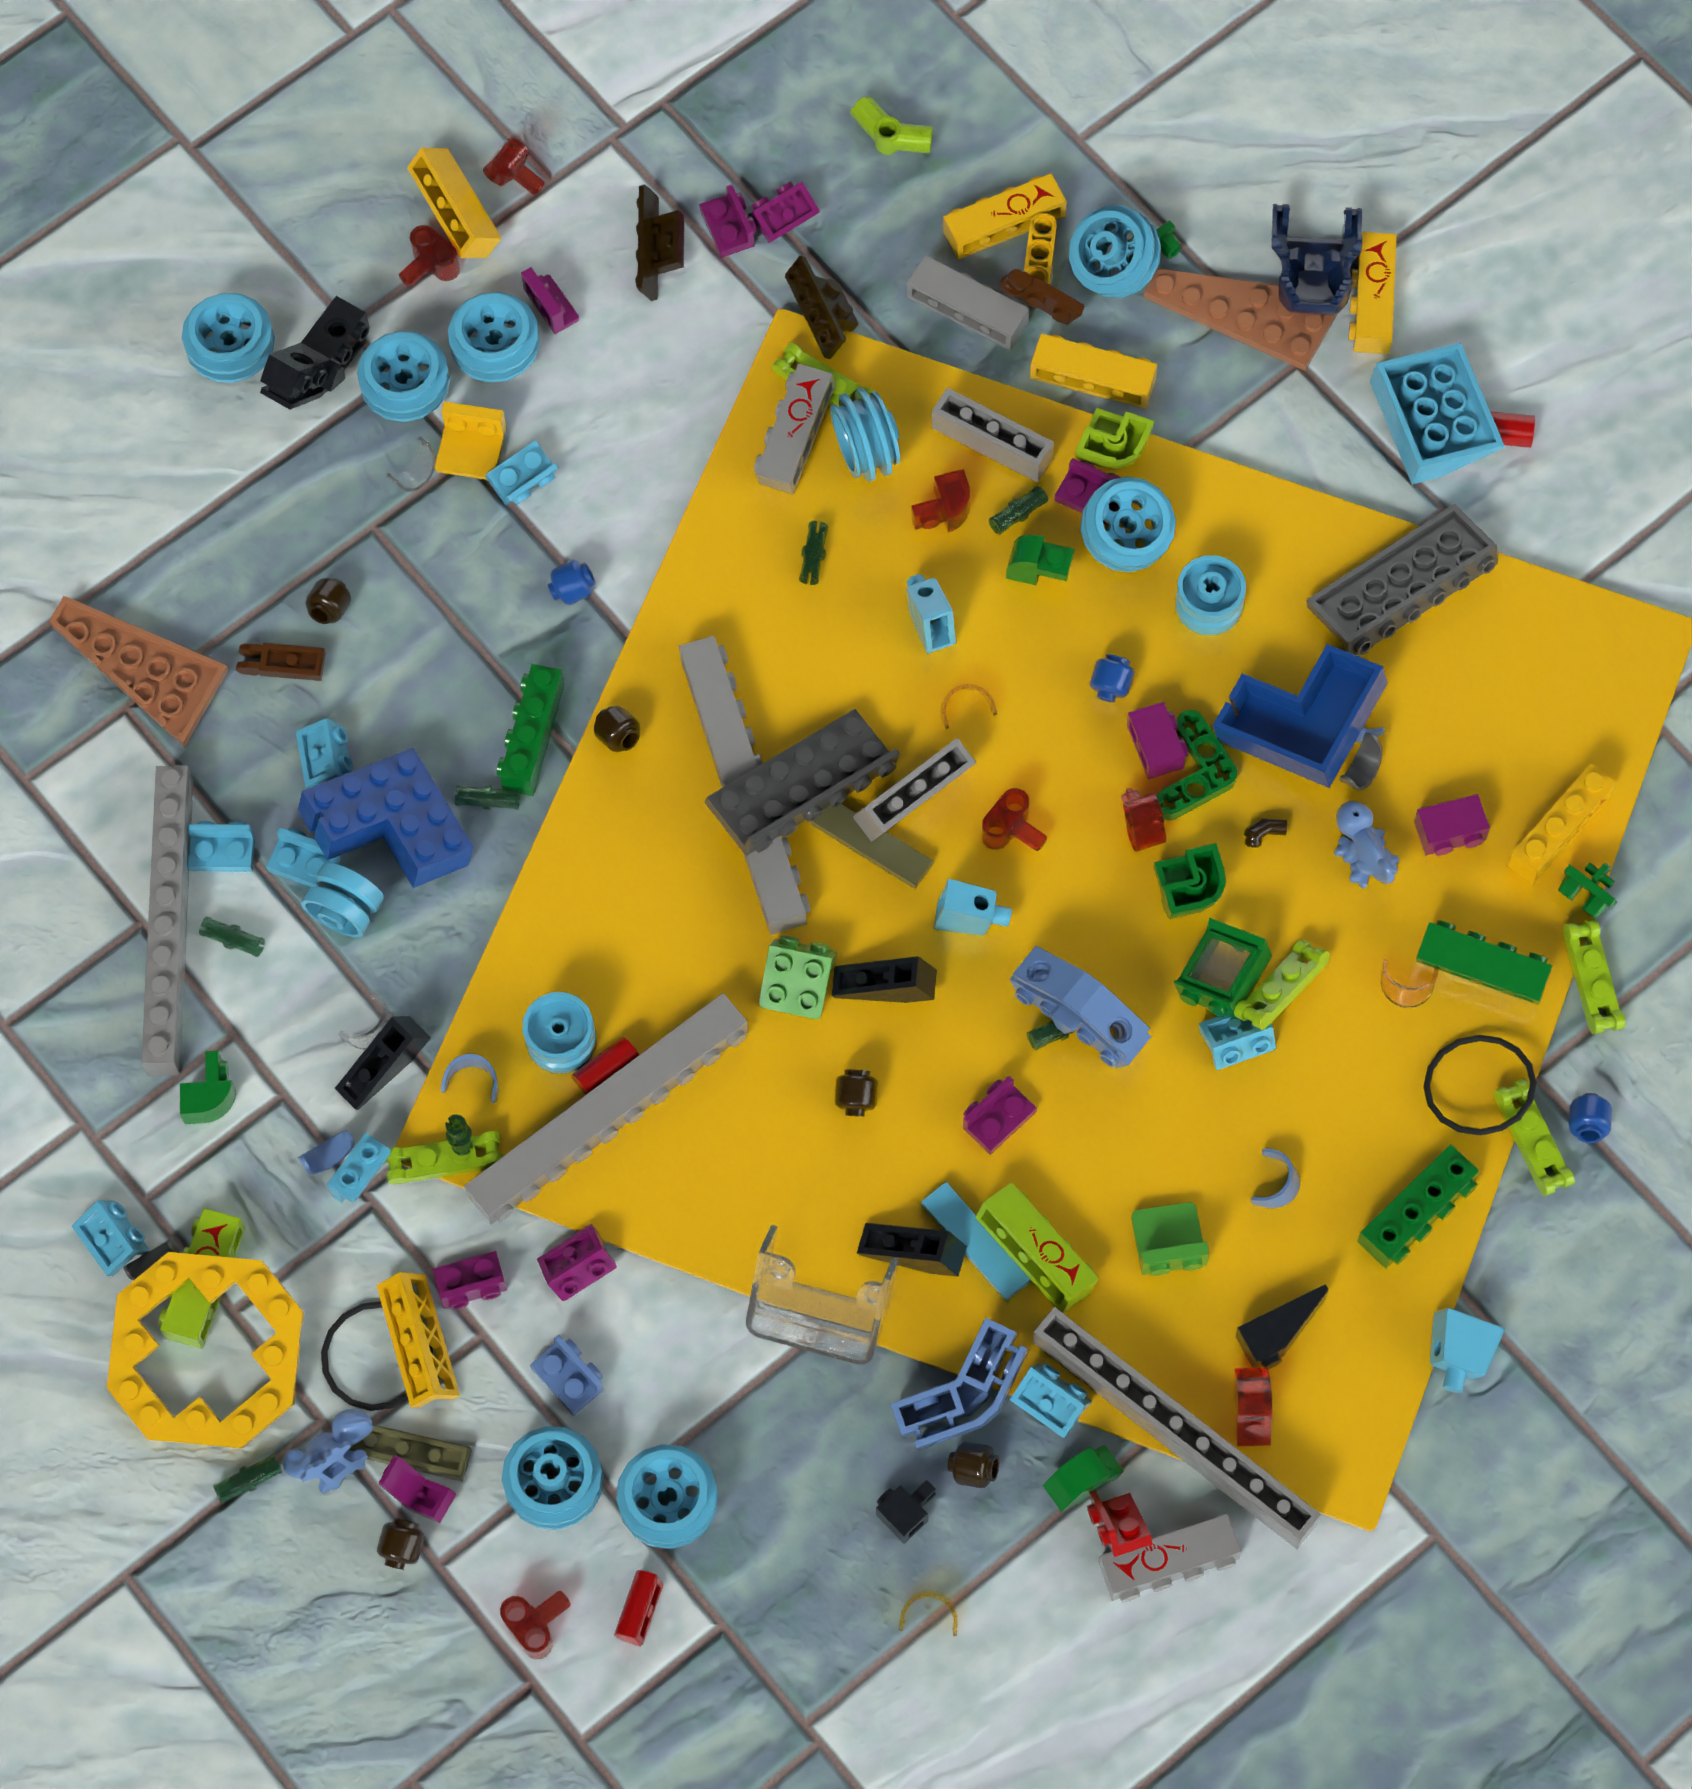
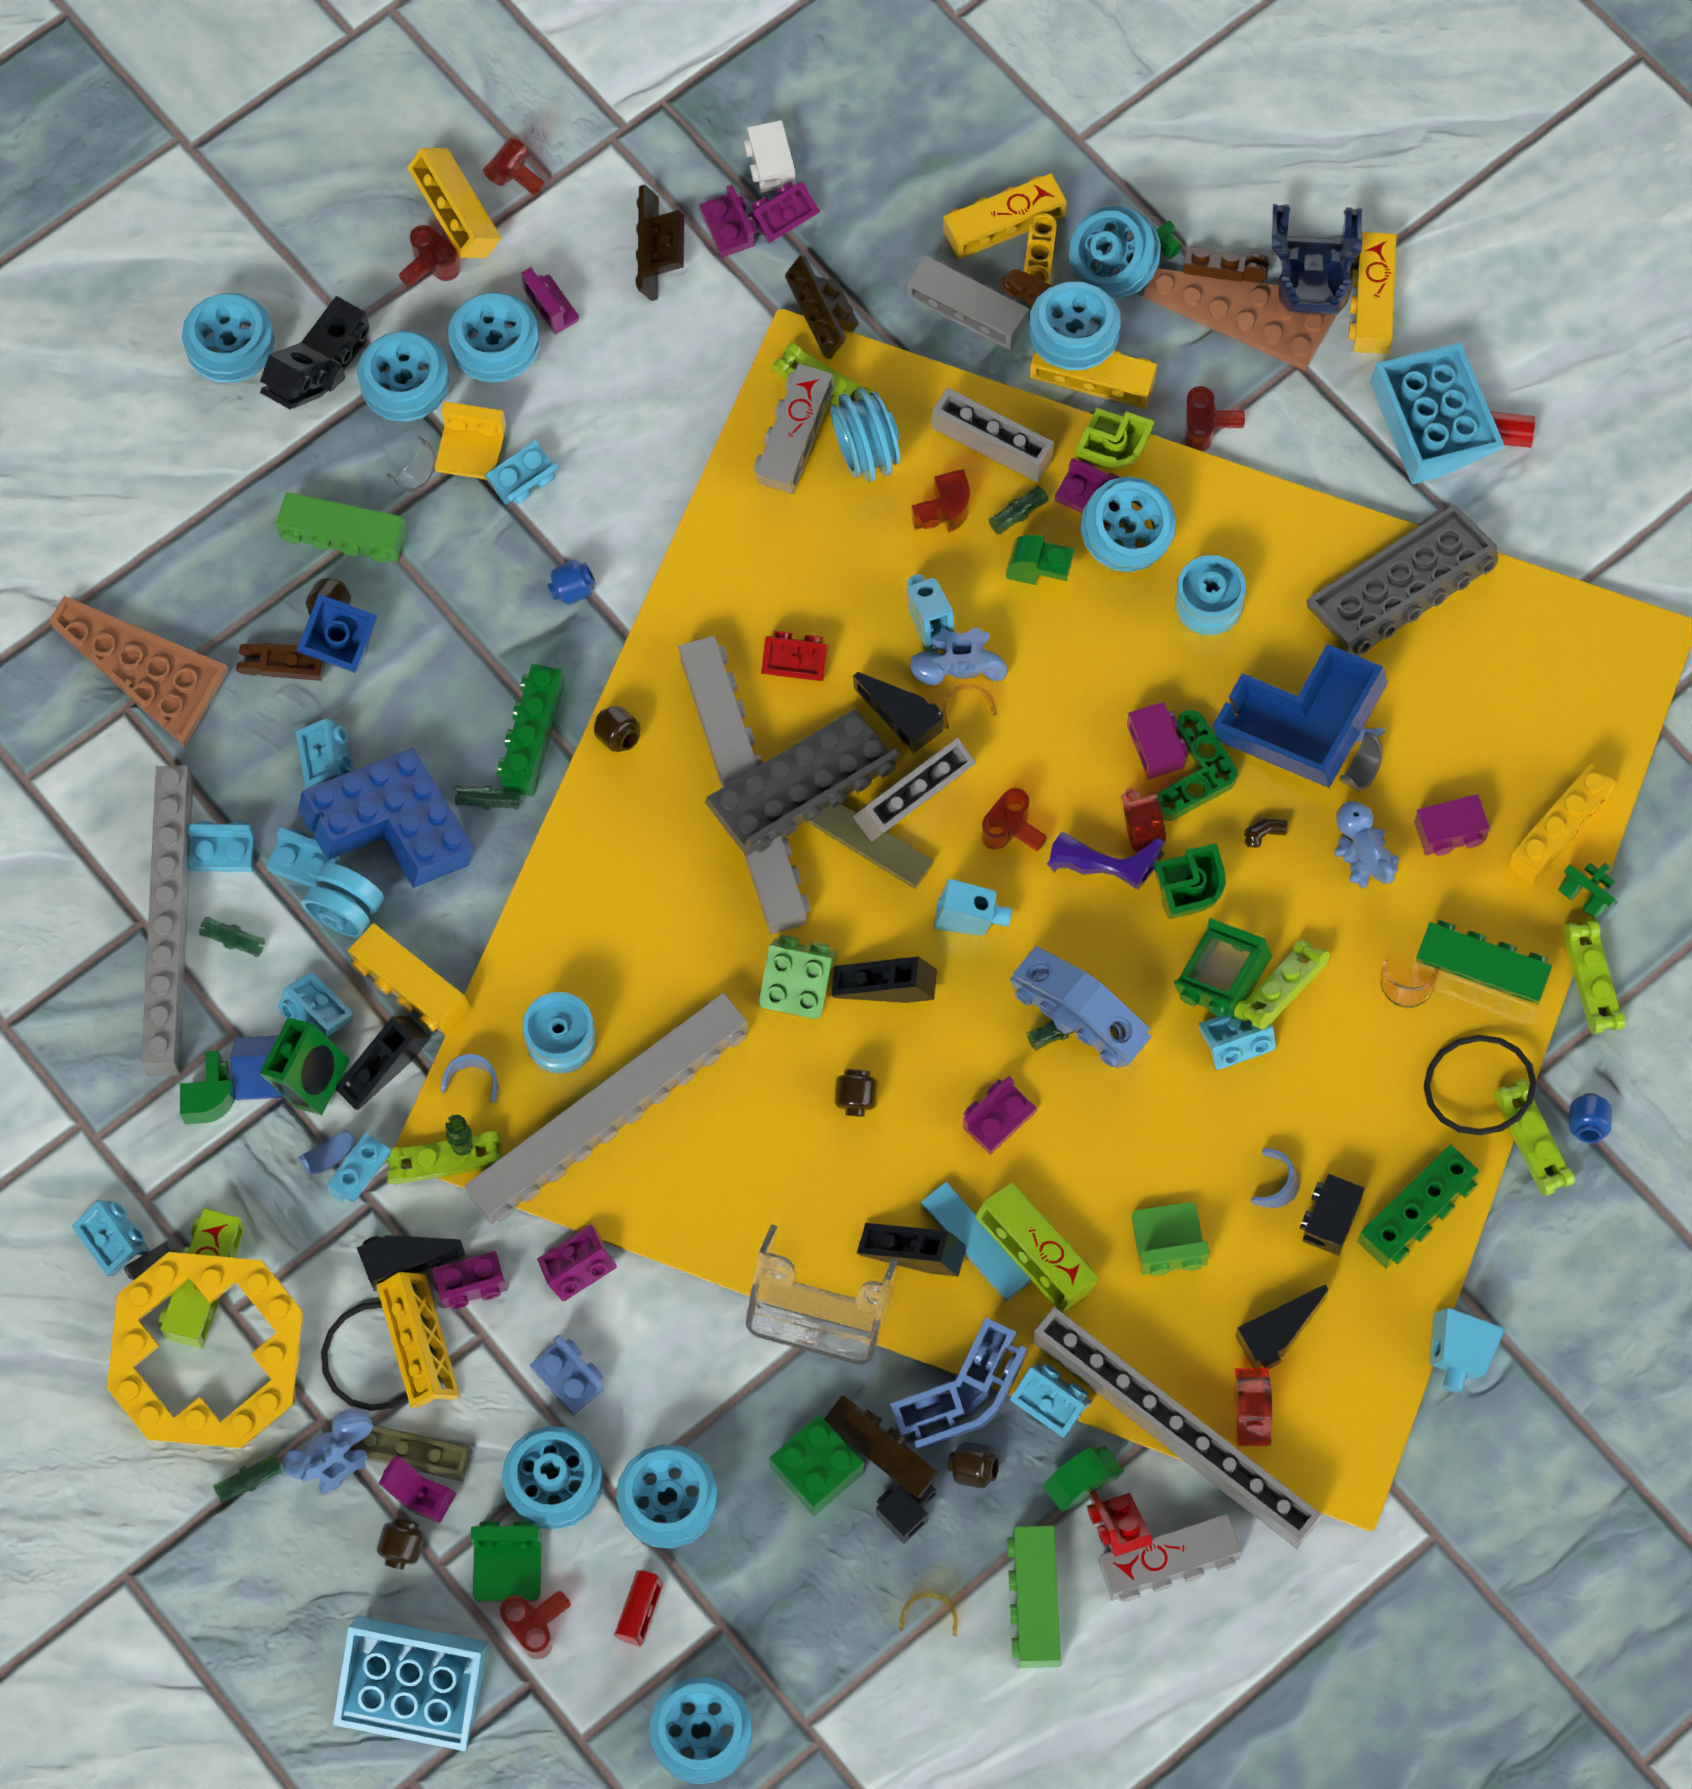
(246, 1063): none -> blue slope
(304, 1066): none -> green brick
(316, 1004): none -> medium azure bracket
(337, 633): none -> blue slope
(341, 527): none -> bright green brick
(364, 1040): clear helmet -> none
(406, 1254): none -> black slope
(408, 979): none -> yellow brick
(410, 1683): none -> medium azure slope
(506, 1561): none -> green bracket
(604, 1065): red brick -> none
(701, 1693): none -> medium azure wheel
(770, 156): none -> white brick
(794, 657): none -> red bracket
(813, 553): clear green pin -> none
(816, 1465): none -> green brick
(877, 123): lime piece -> none
(881, 1446): none -> dark brown bracket
(901, 710): none -> black slope
(962, 658): none -> medium blue animal
(1036, 1597): none -> bright green brick
(1072, 339): none -> medium azure wheel
(1112, 678): blue head -> none
(1133, 870): none -> dark purple animal
(1207, 418): none -> clear red beam
(1226, 265): none -> reddish brown hinge
(1332, 1215): none -> black brick

